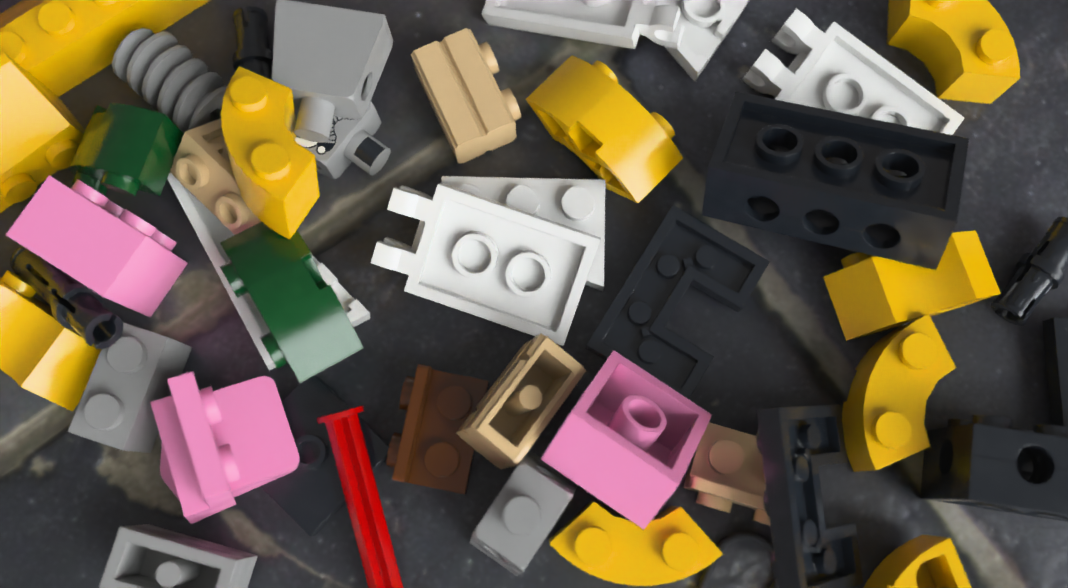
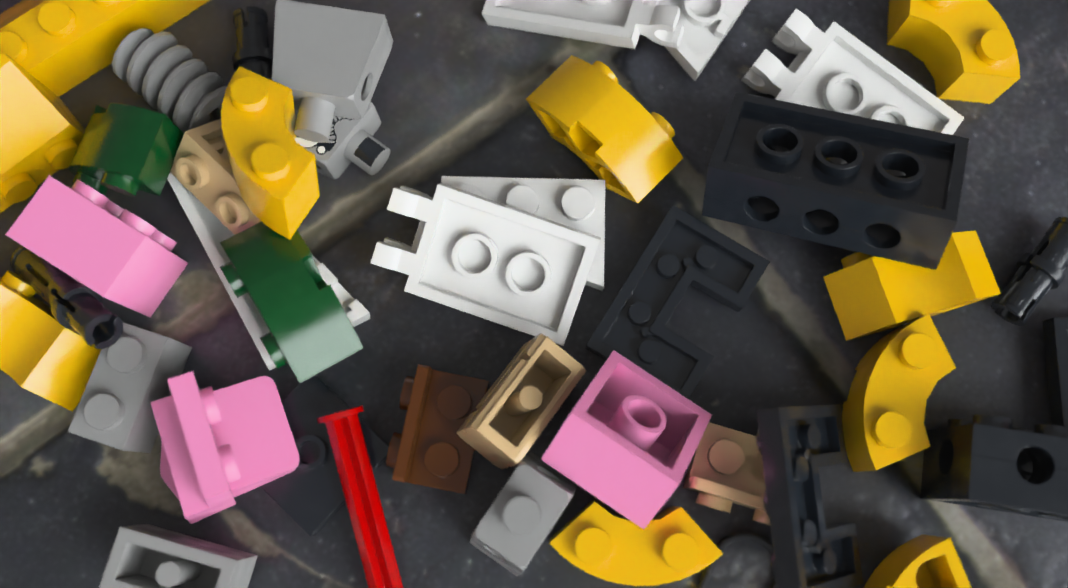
(465, 94): tan brick -> none

